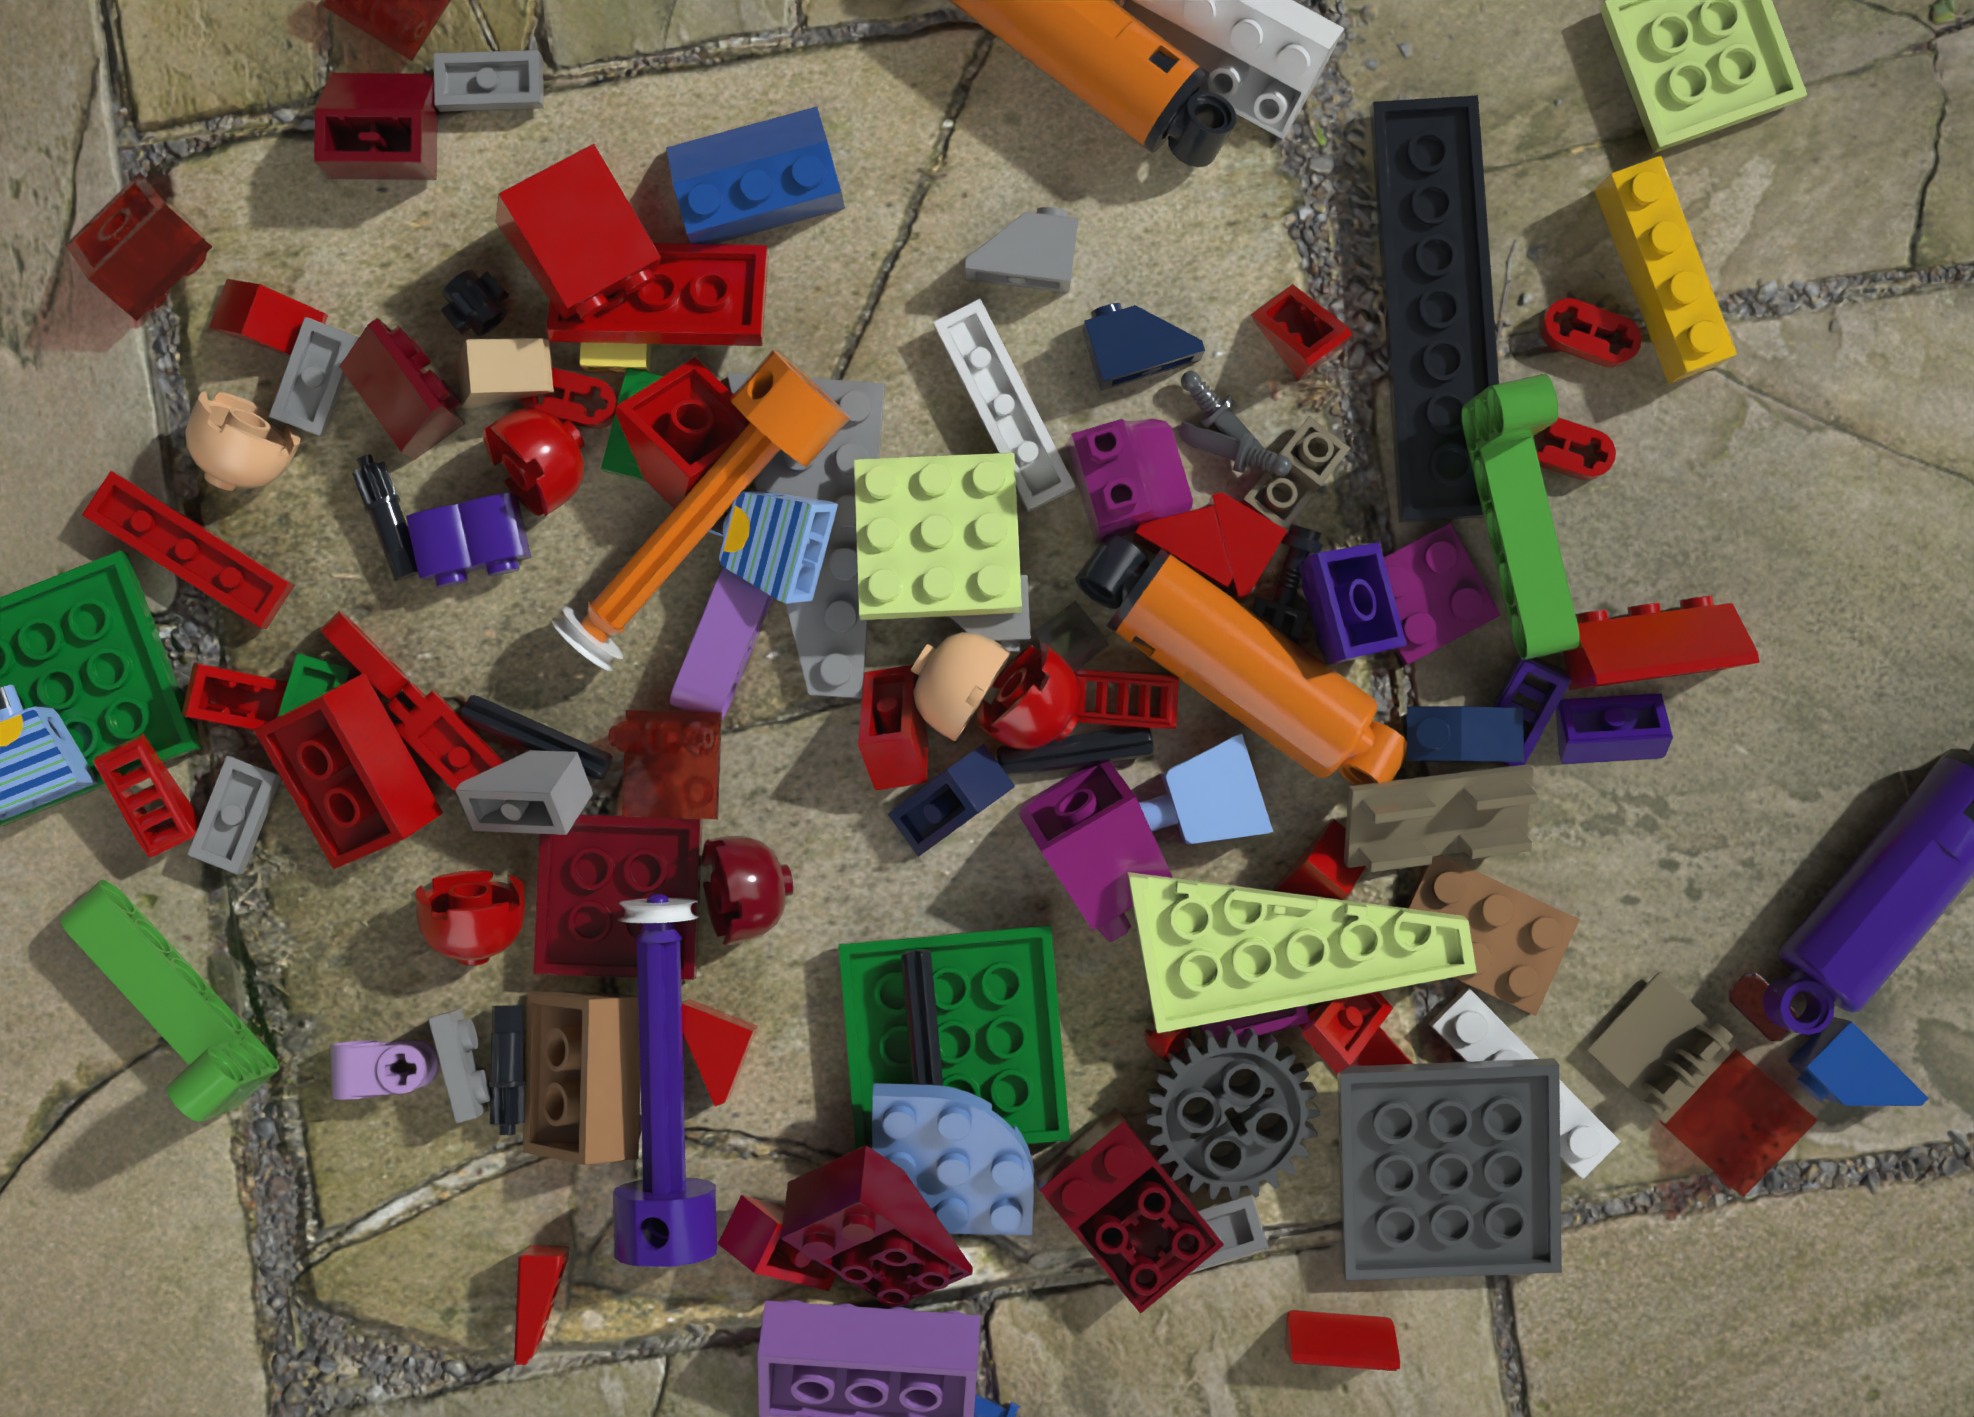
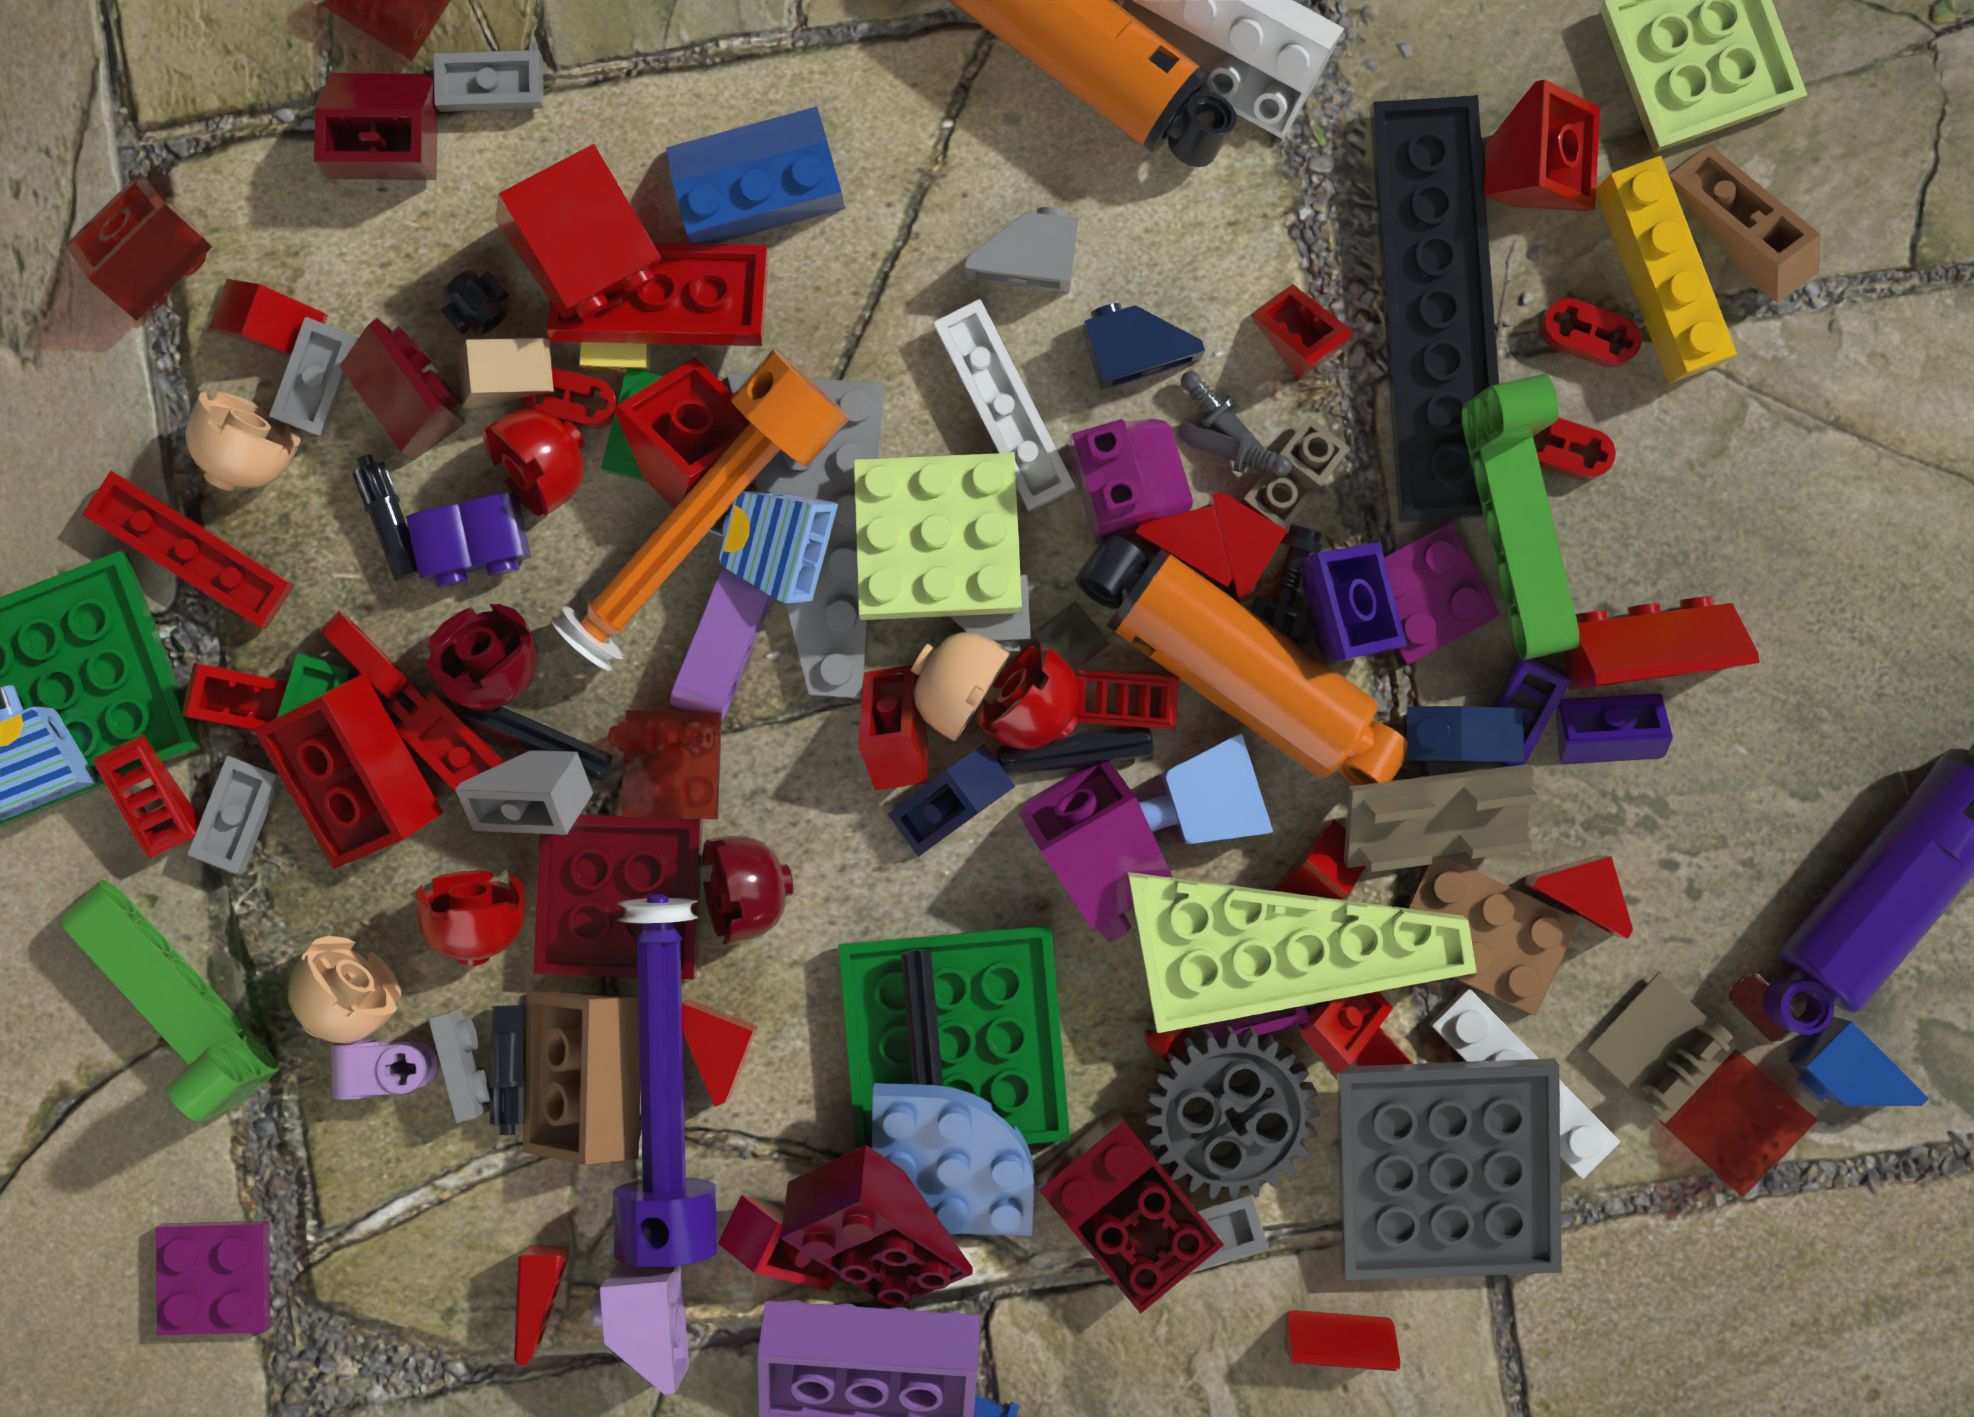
(213, 1277): none -> magenta plate
(340, 992): none -> light nougat cylinder
(483, 657): none -> dark red cylinder
(646, 1322): none -> lavender slope
(1545, 152): none -> red slope
(1587, 890): none -> red slope
(1749, 223): none -> medium nougat slope

